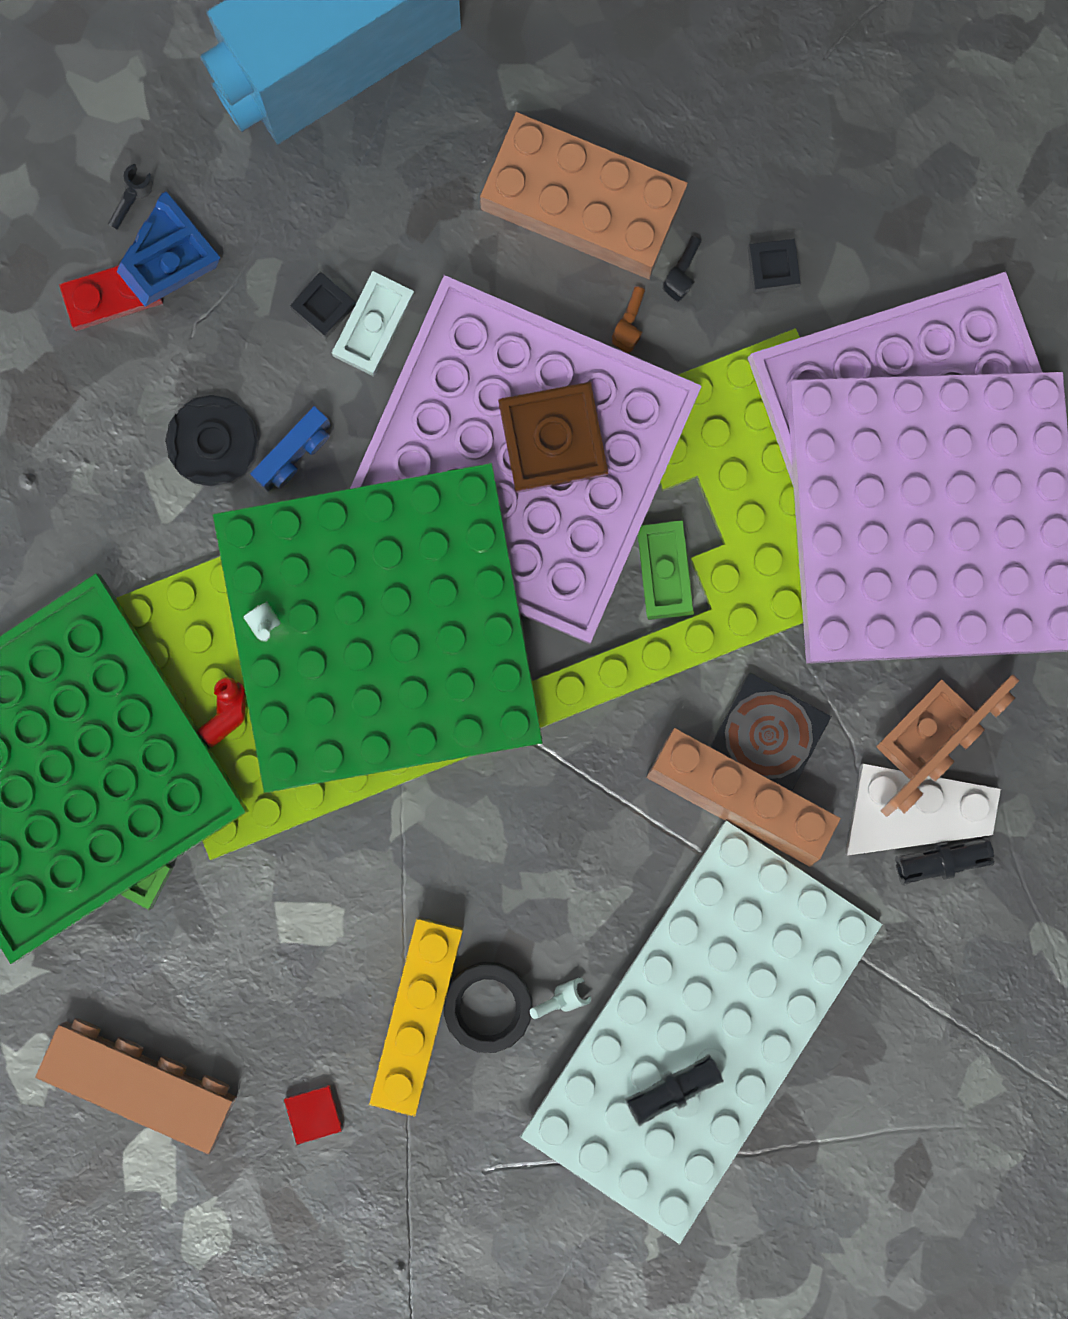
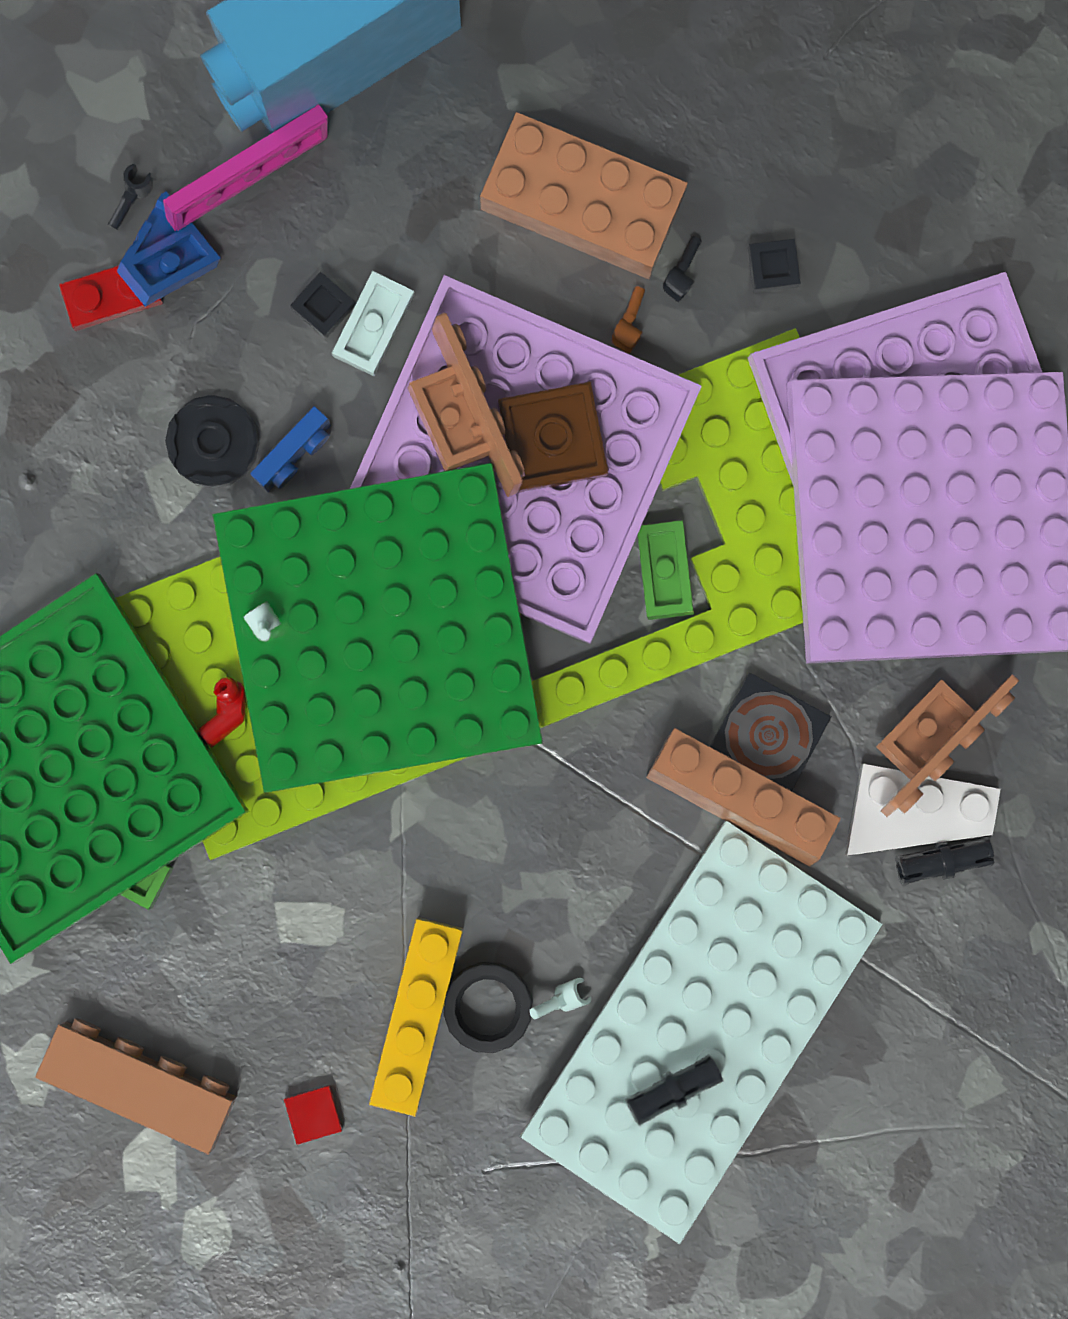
(246, 168): none -> dark pink tile
(458, 413): none -> nougat bracket

